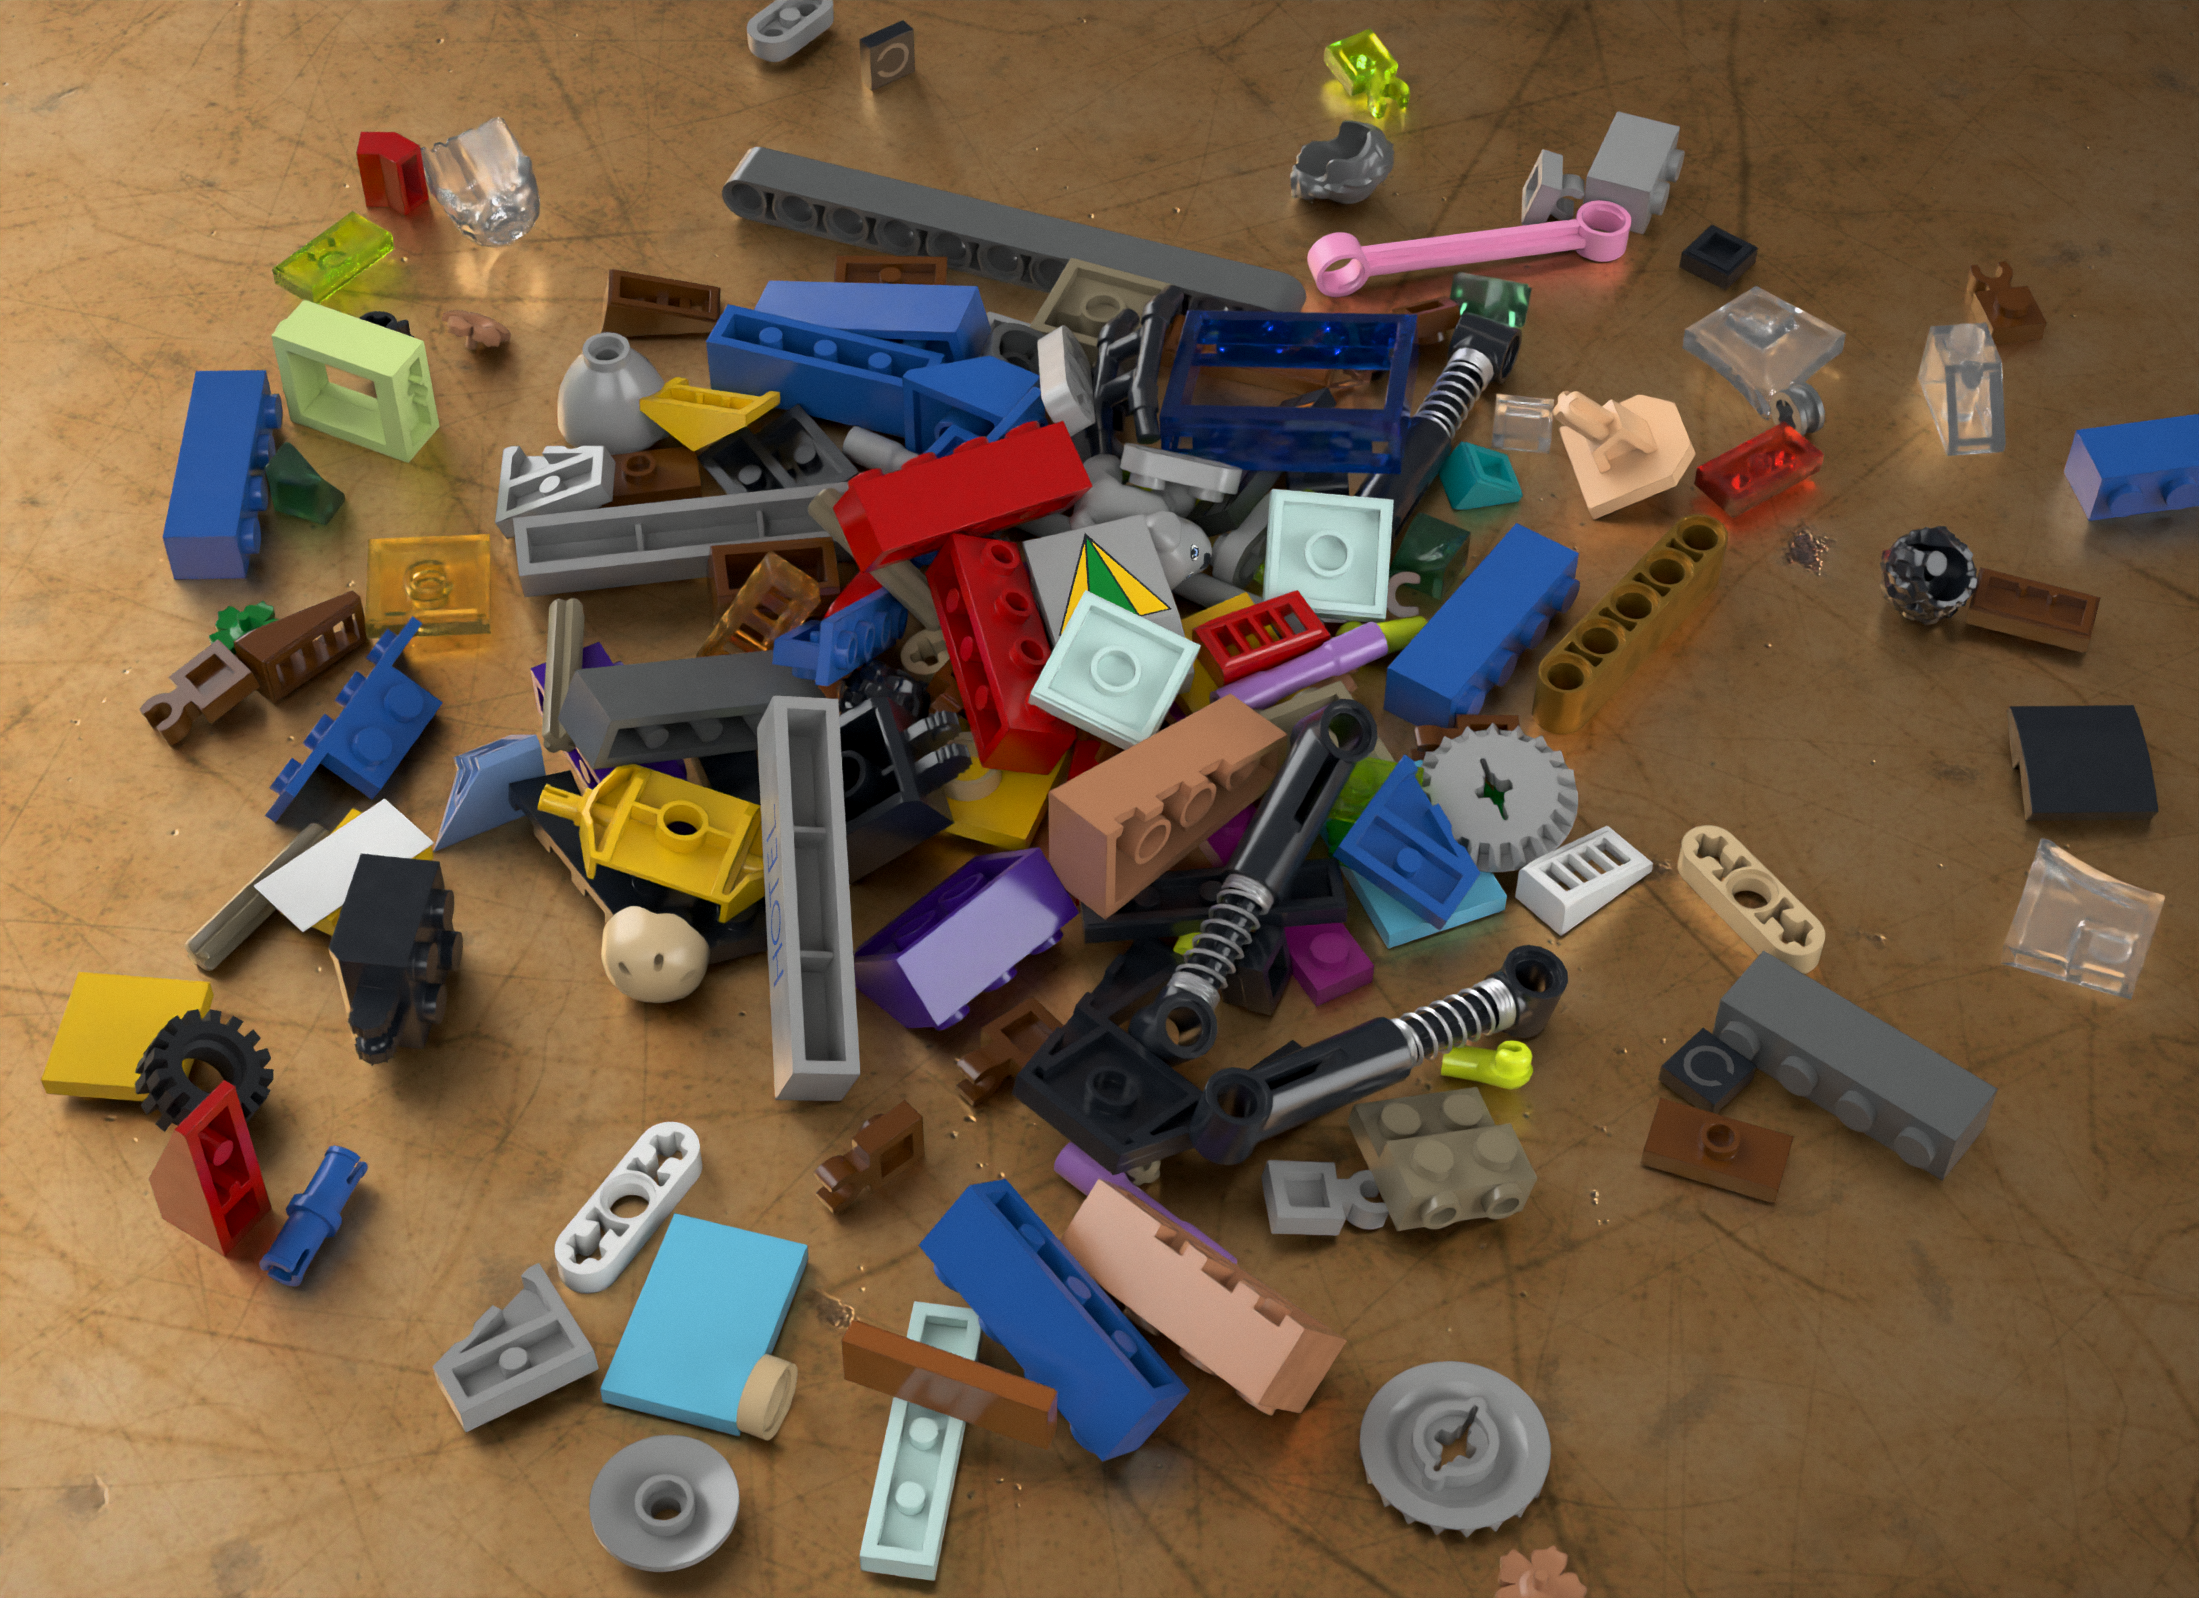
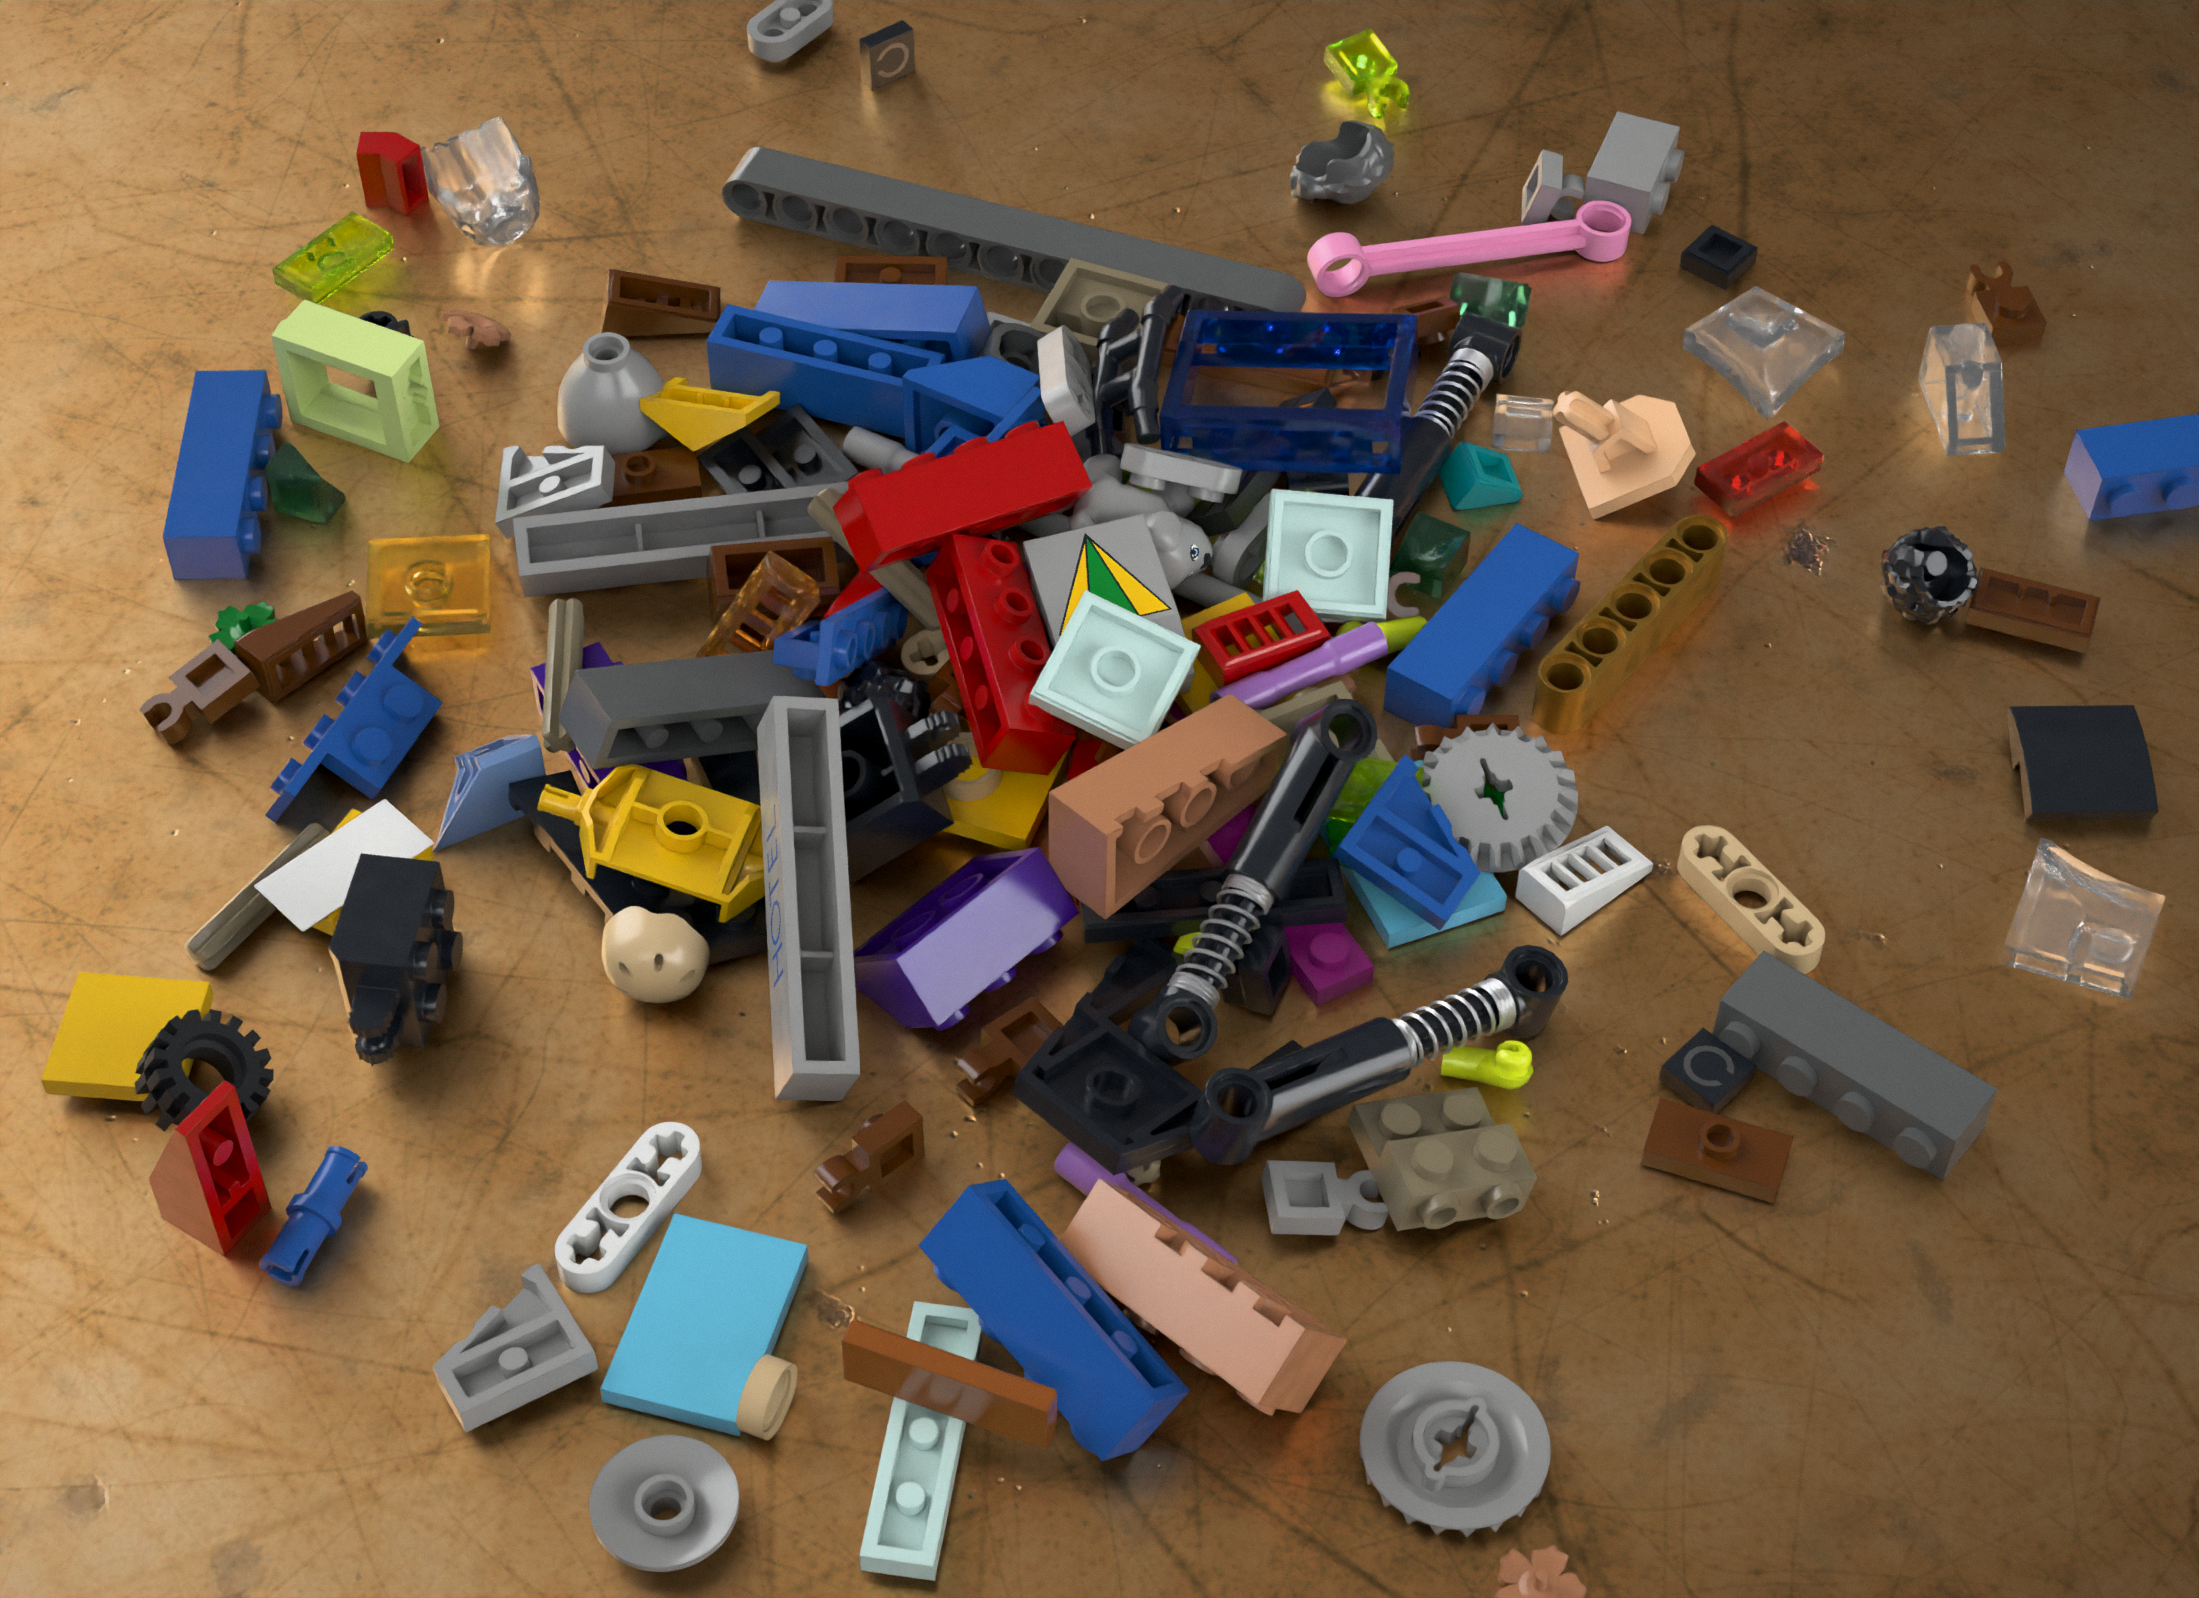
(1799, 408): dark grey bush -> none

